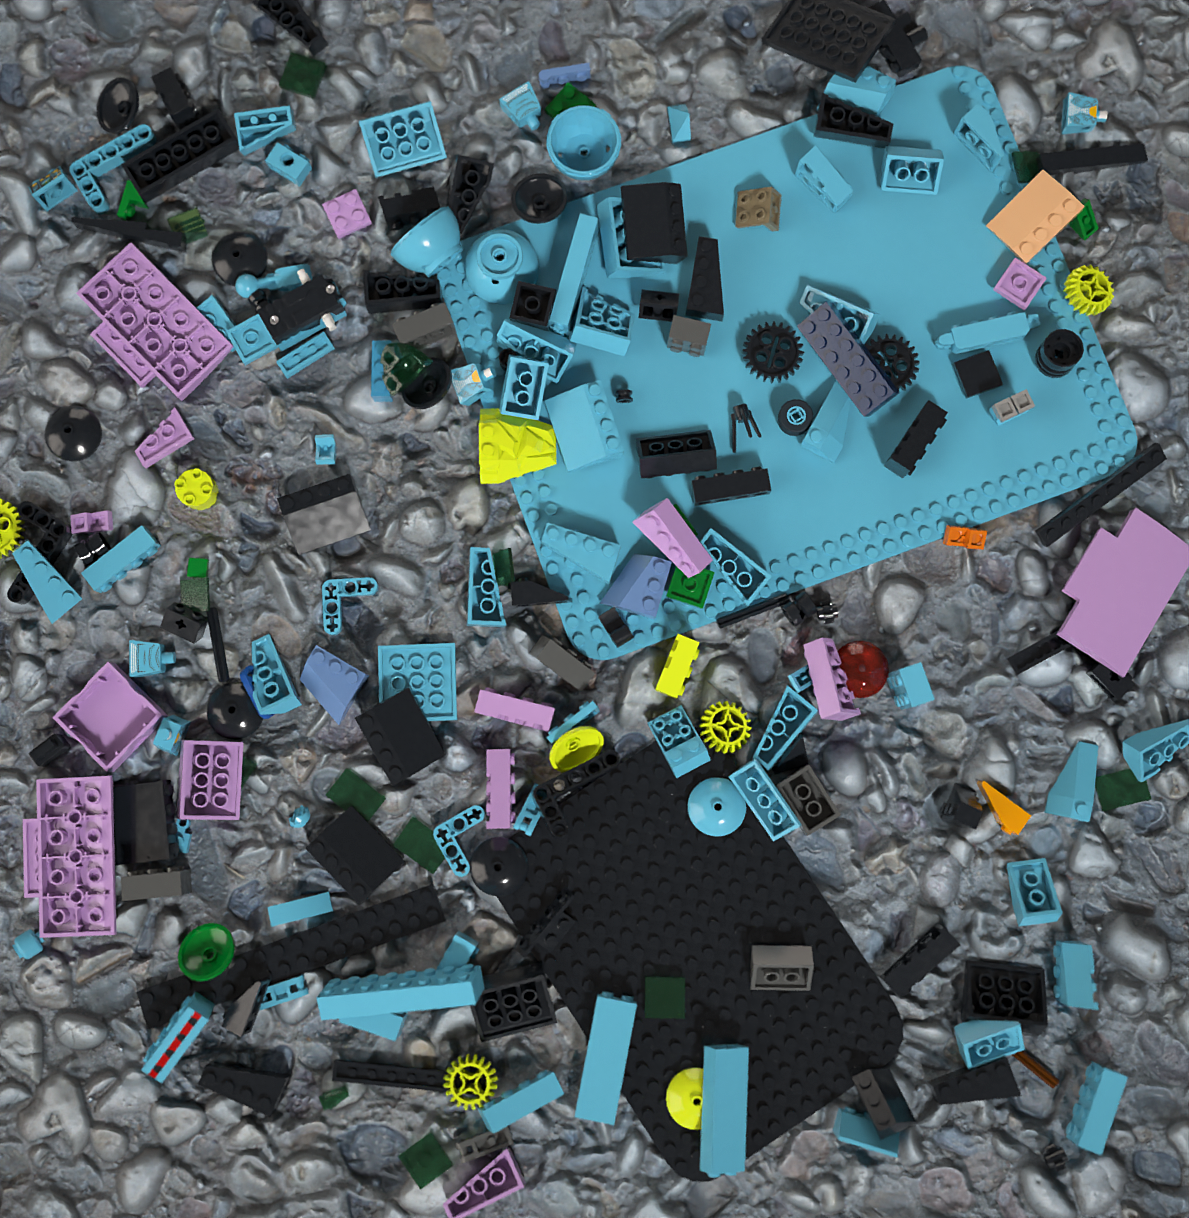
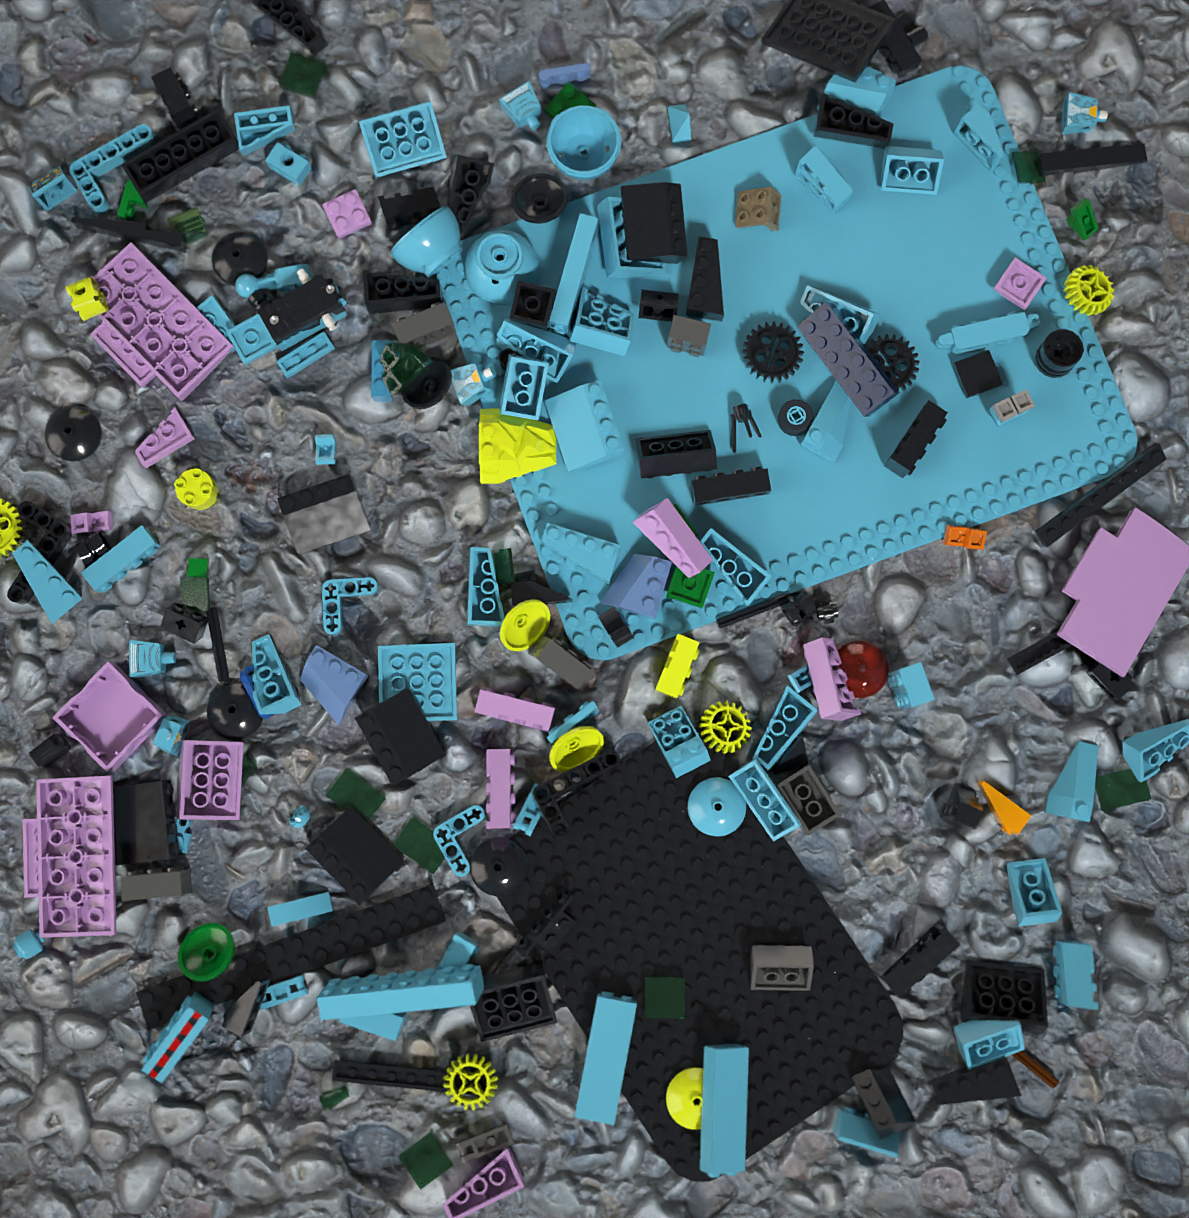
(87, 298): none -> neon yellow brick
(117, 105): black dish -> none
(247, 1086): black wedge -> none
(520, 1101): medium azure wedge -> none
(524, 625): none -> neon yellow dish
(624, 396): black bush -> none
(1035, 216): light nougat slope -> none
(1055, 1157): black gear -> none
(1096, 1107): medium azure brick -> none

